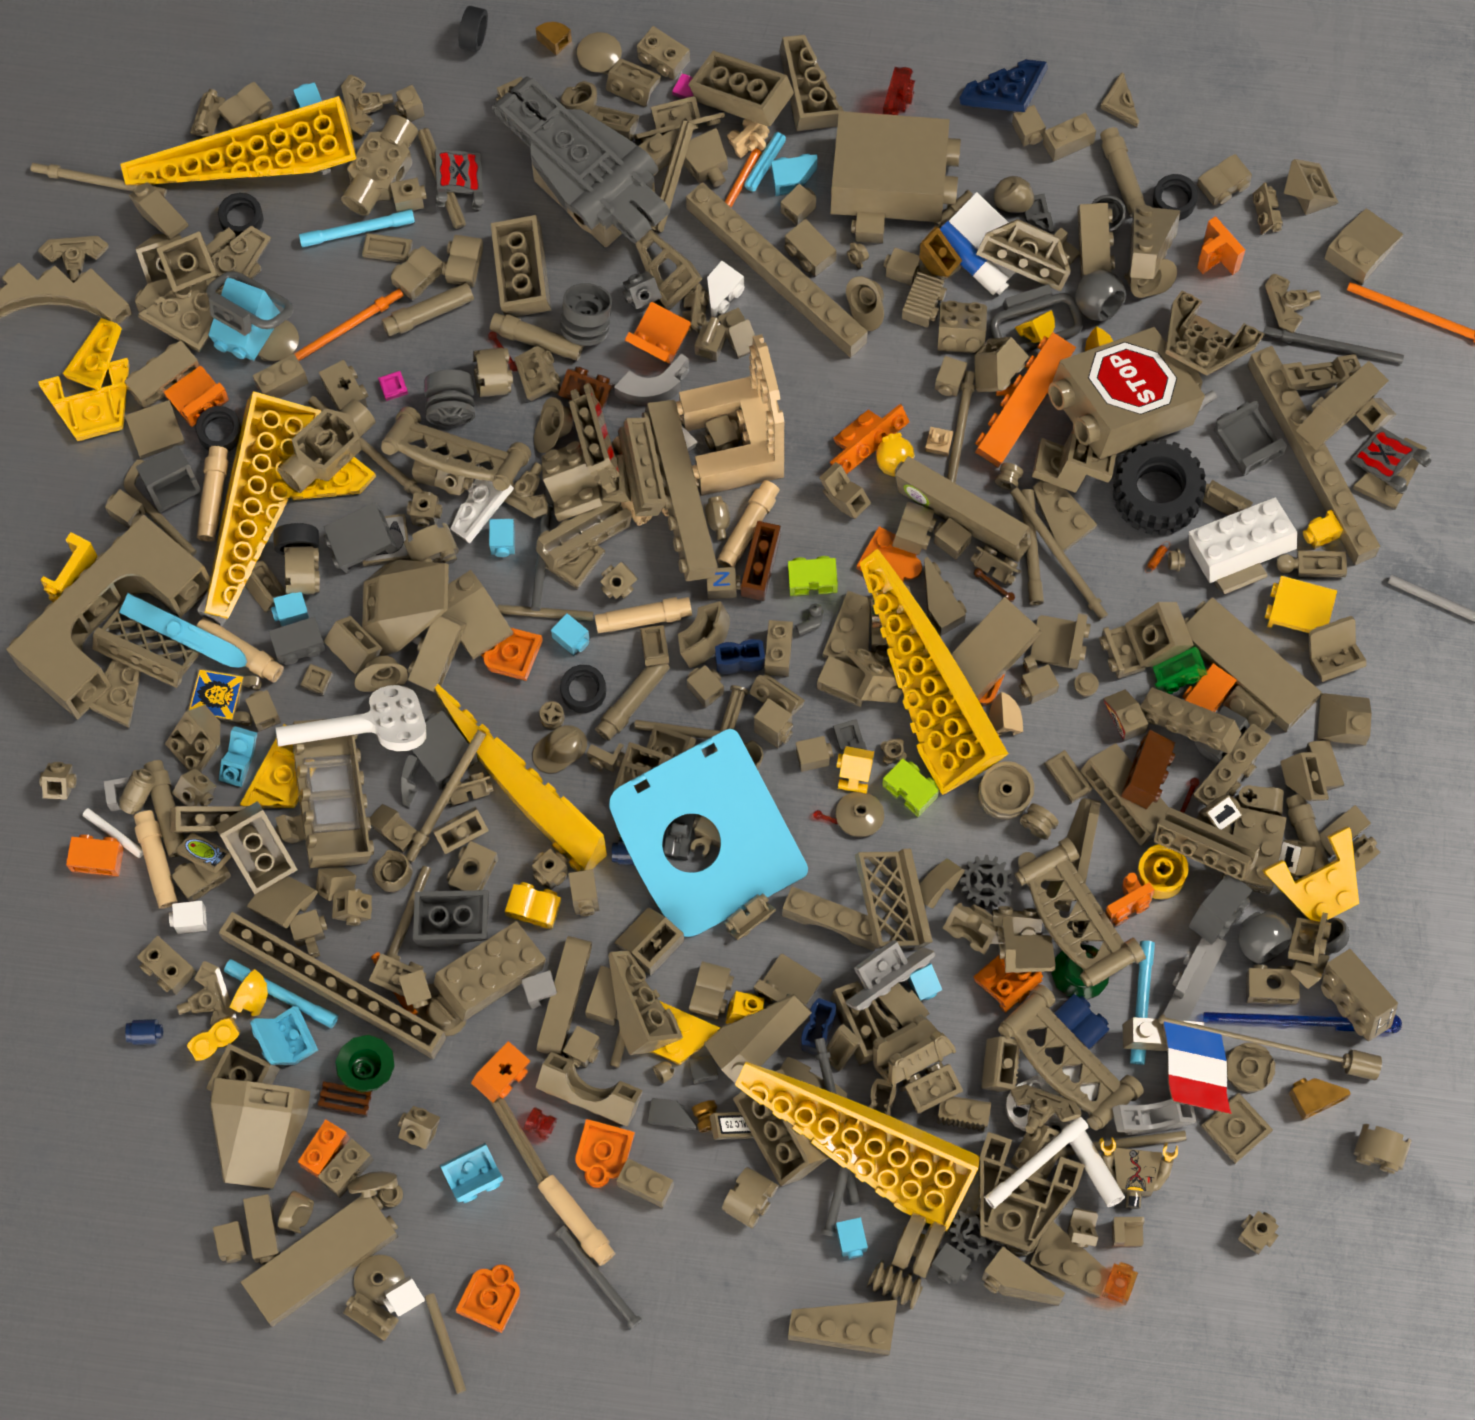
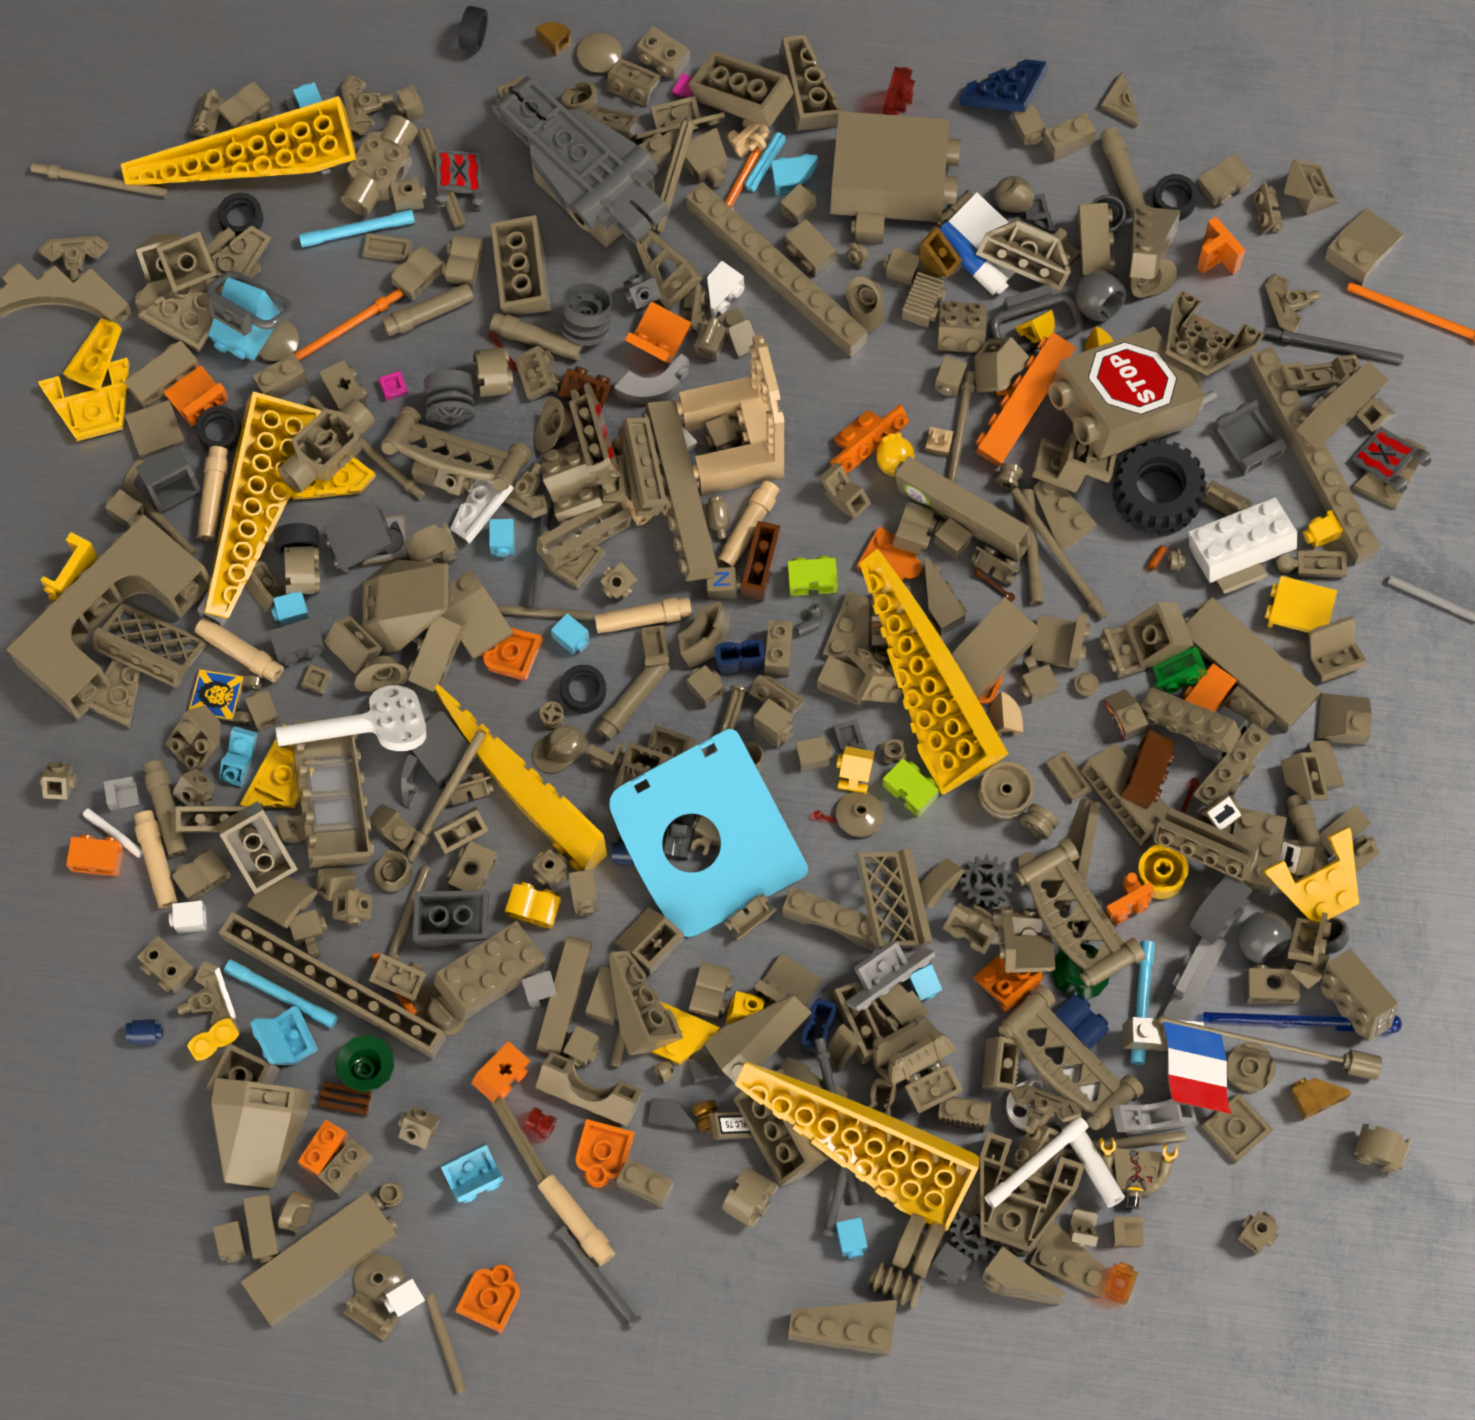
(136, 791): dark tan head -> none
(158, 210): dark tan slope -> none
(182, 631): medium azure piece -> none
(203, 853): tile -> none
(251, 994): yellow brick -> none
(370, 1182): dark tan dish -> none
(415, 988): dark tan brick -> none
(424, 509): dark tan brick -> none
(689, 731): dark tan bar -> none
(1262, 799): dark tan piece -> none

